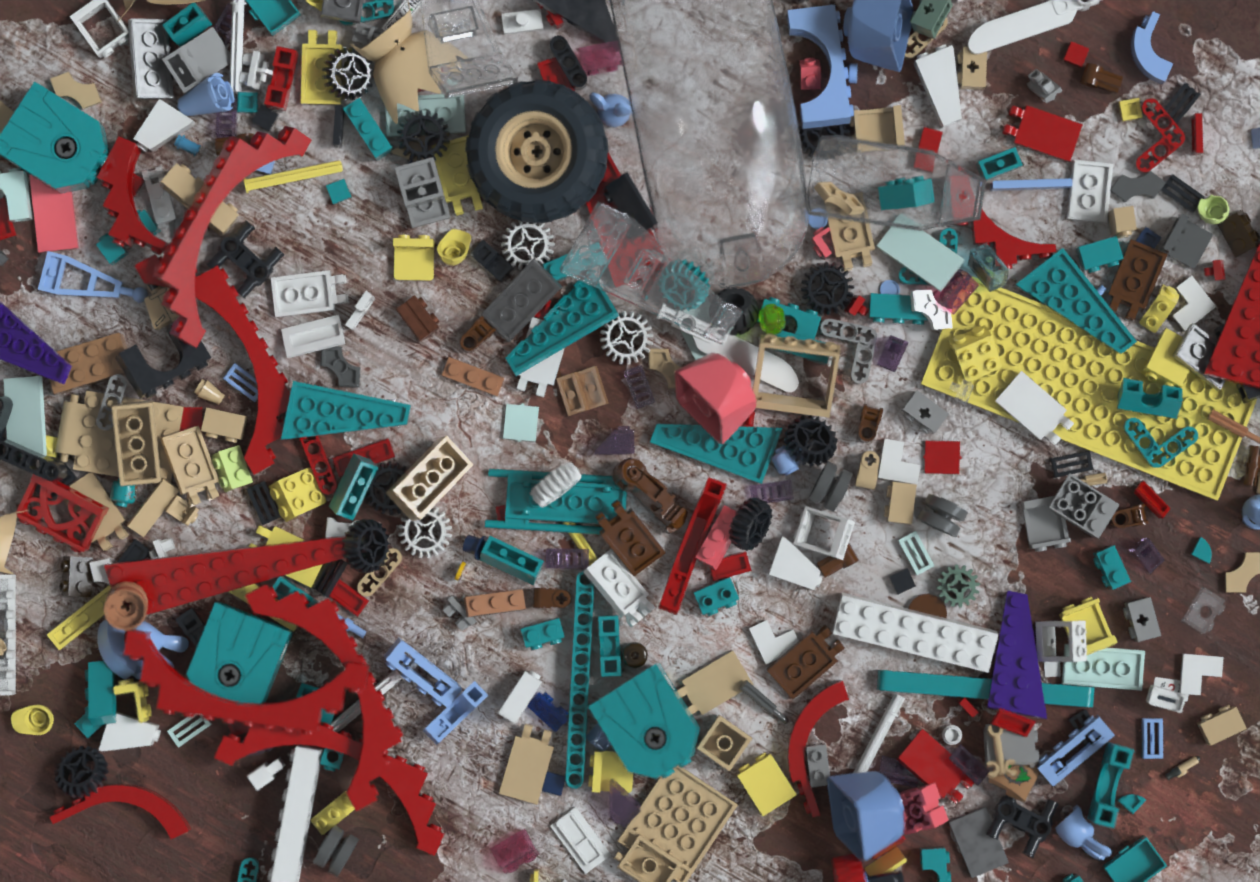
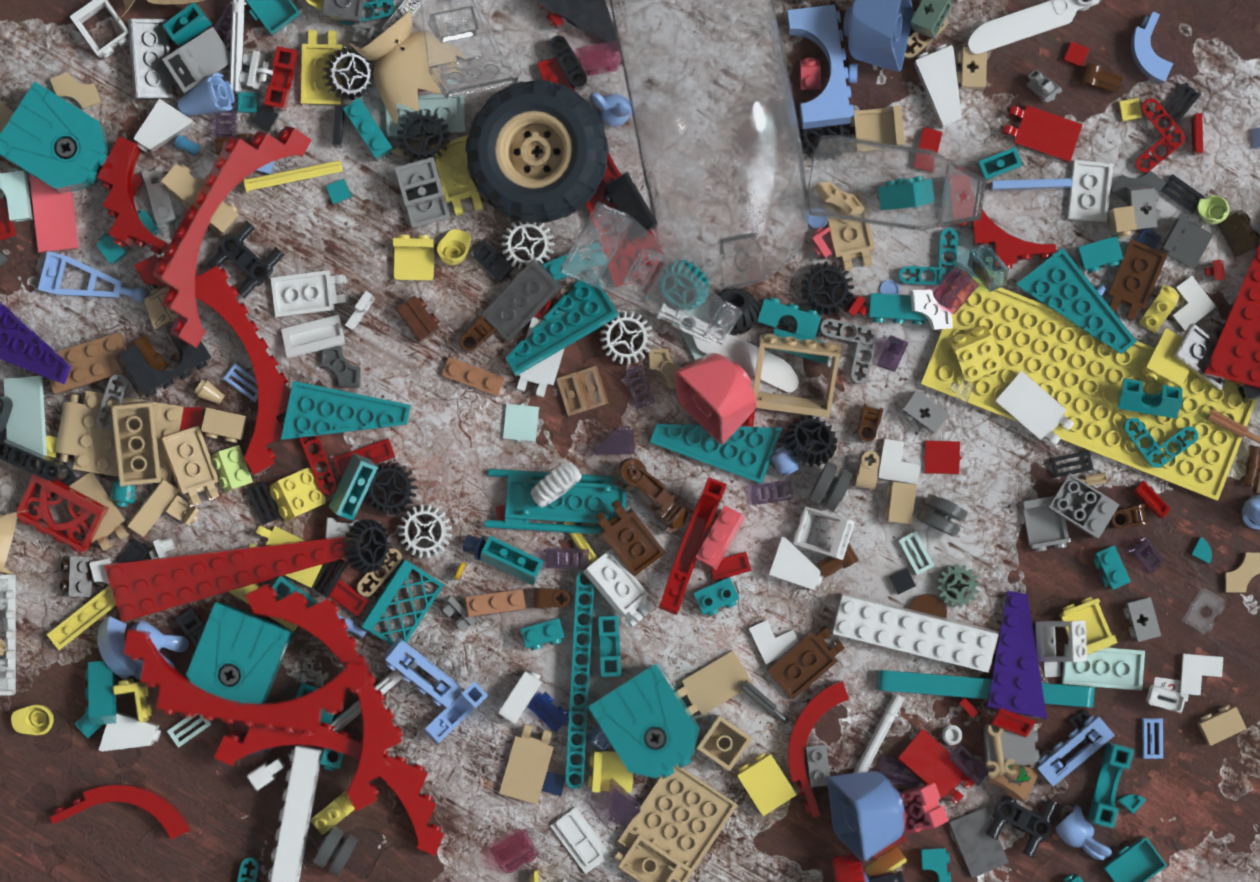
(83, 777): black gear -> none
(120, 615): nougat wheel -> none
(153, 358): none -> reddish brown piece
(387, 595): none -> teal fence
(429, 478): tan brick -> none
(522, 21): white tile -> none
(635, 647): dark brown head -> none
(750, 524): black gear -> none
(772, 319): clear neon green head -> none
(921, 255): light aqua tile -> none
(1137, 197): none -> light grey brick
(1182, 769): piece -> none

